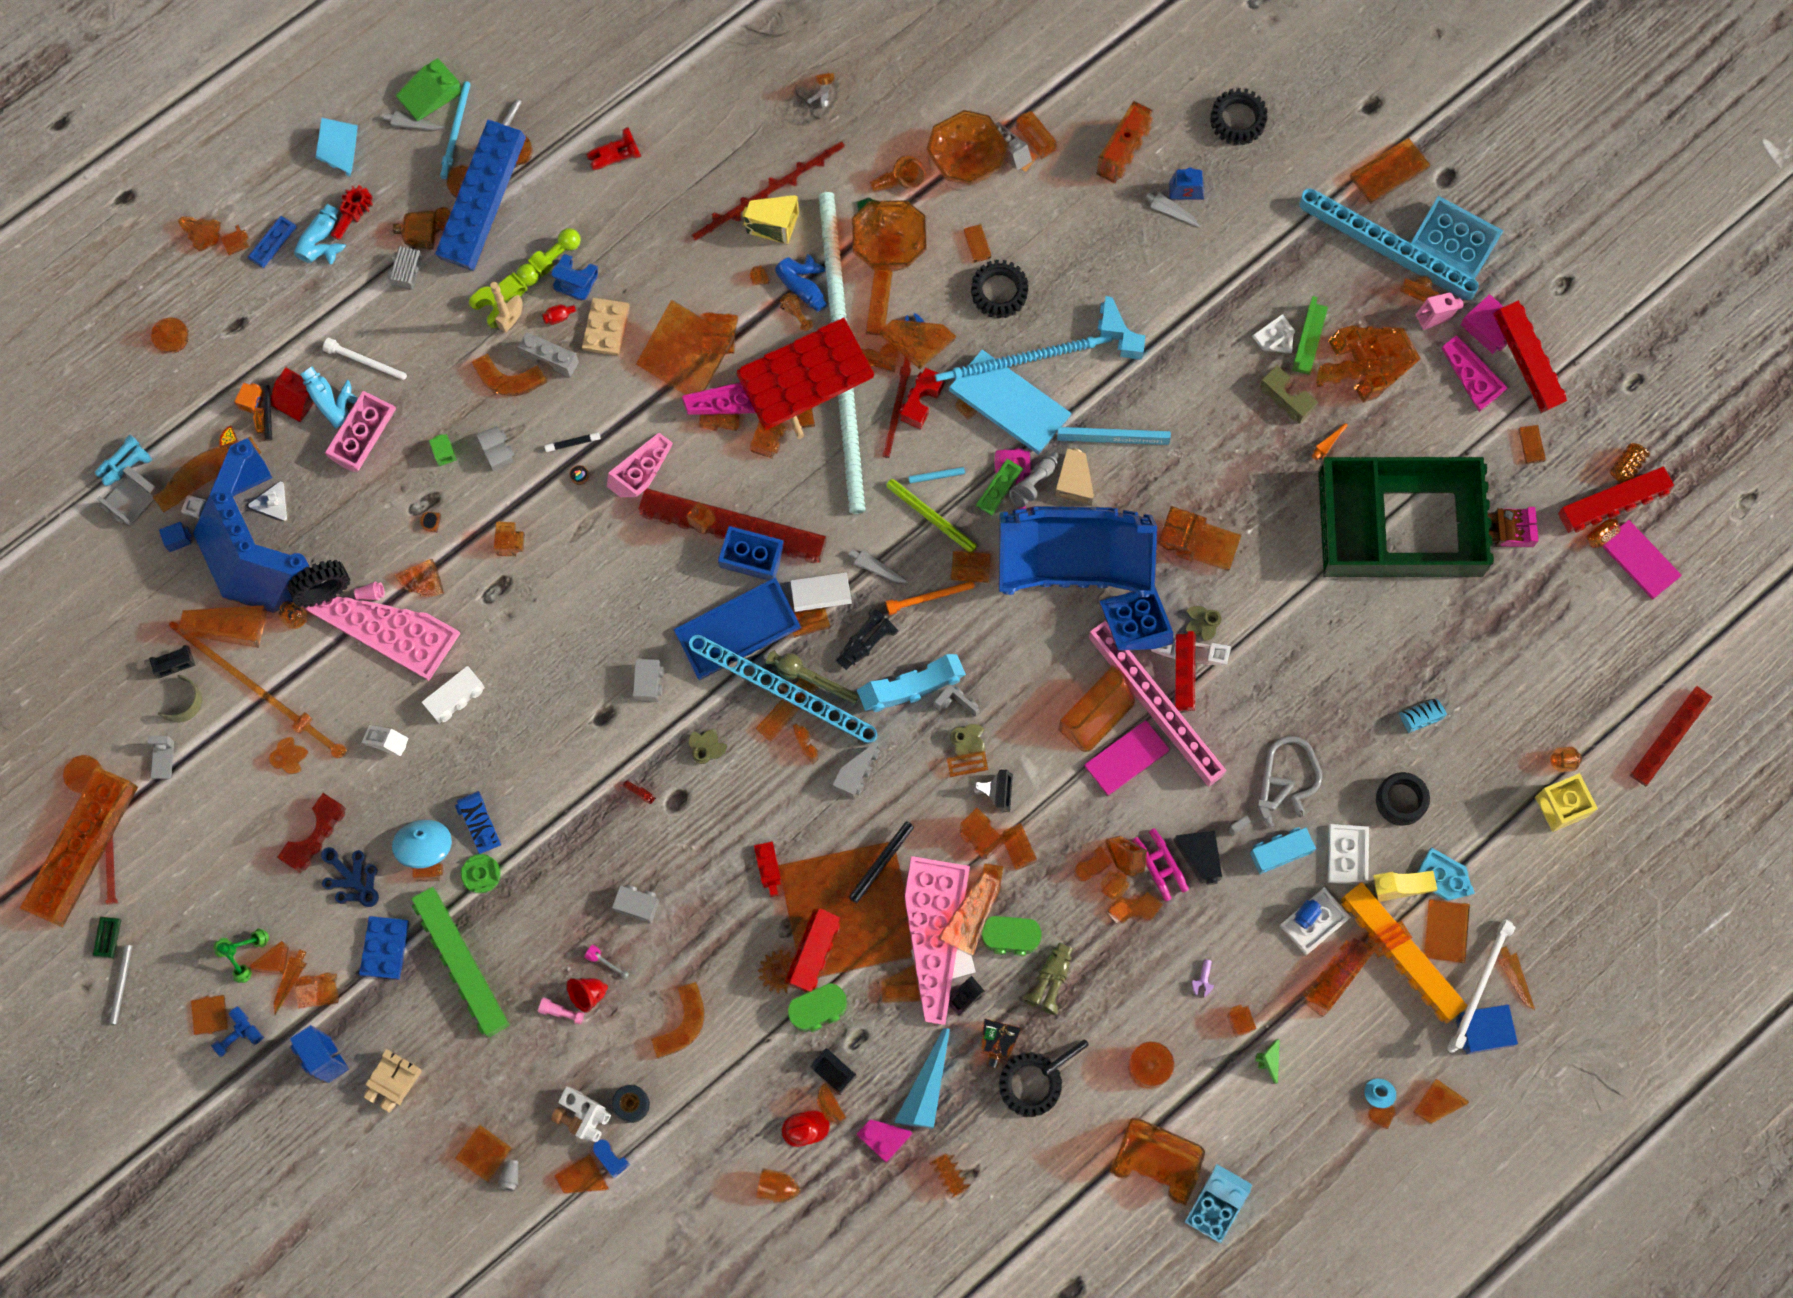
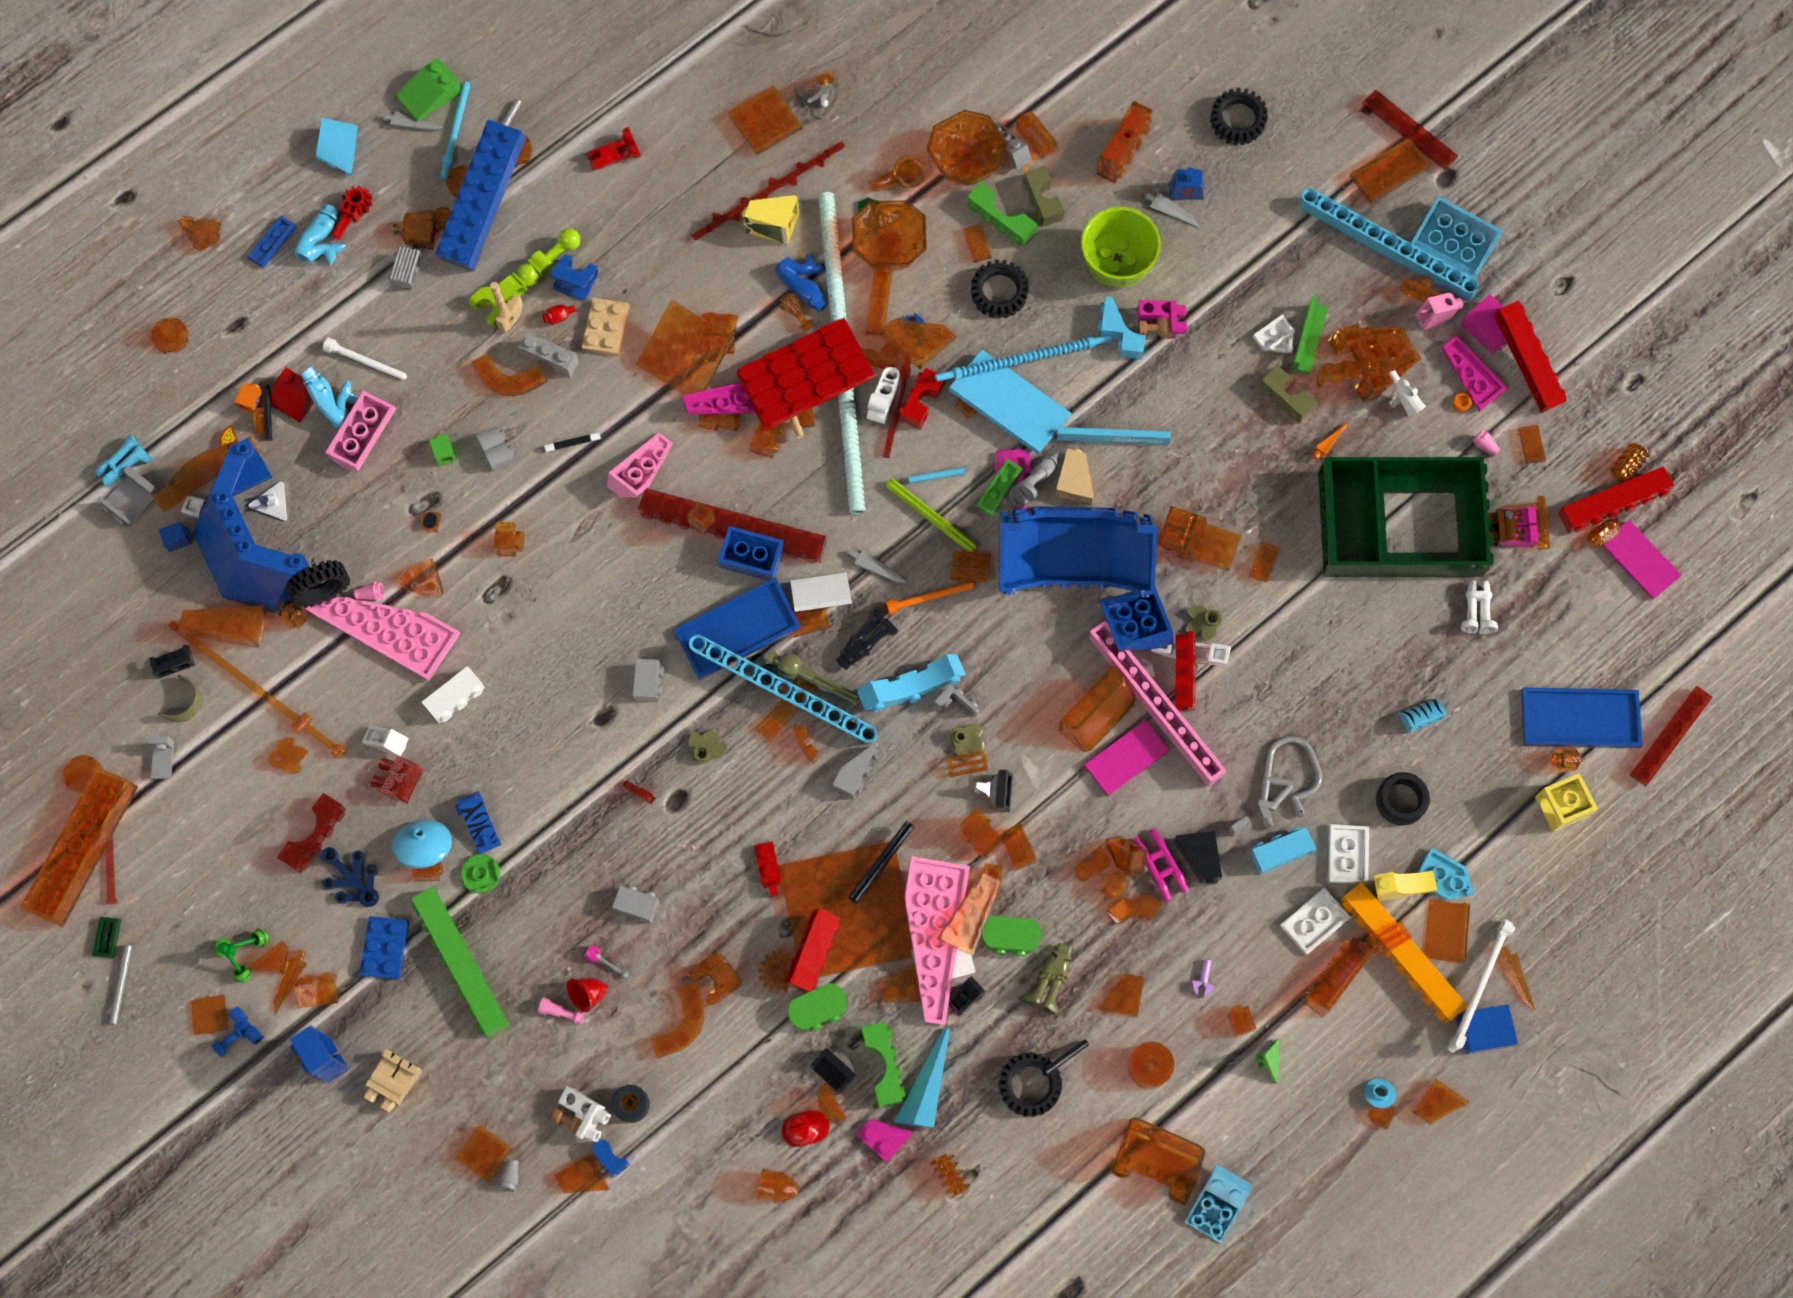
(235, 241): clear orange bracket -> none
(400, 780): none -> clear red brick
(579, 475): tile -> none
(721, 972): none -> clear orange piece
(758, 275): clear orange plate -> none
(765, 120): none -> clear orange plate
(877, 1039): none -> bright green arch
(880, 403): none -> white piece
(998, 1041): black torso -> none
(1018, 228): none -> bright green arch
(1047, 209): none -> olive arch
(1121, 233): none -> lime piece
(1125, 996): none -> clear orange wing
(1166, 316): none -> dark pink hips
(1264, 562): none -> clear orange slope
(1308, 913): blue brick -> none
(1406, 394): none -> white piece
(1410, 129): none -> clear red plate
(1462, 402): none -> orange tile
(1486, 443): none -> bright pink cone
(1486, 625): none -> white piece
(1542, 523): none -> clear orange hinge
(1581, 717): none -> blue tile

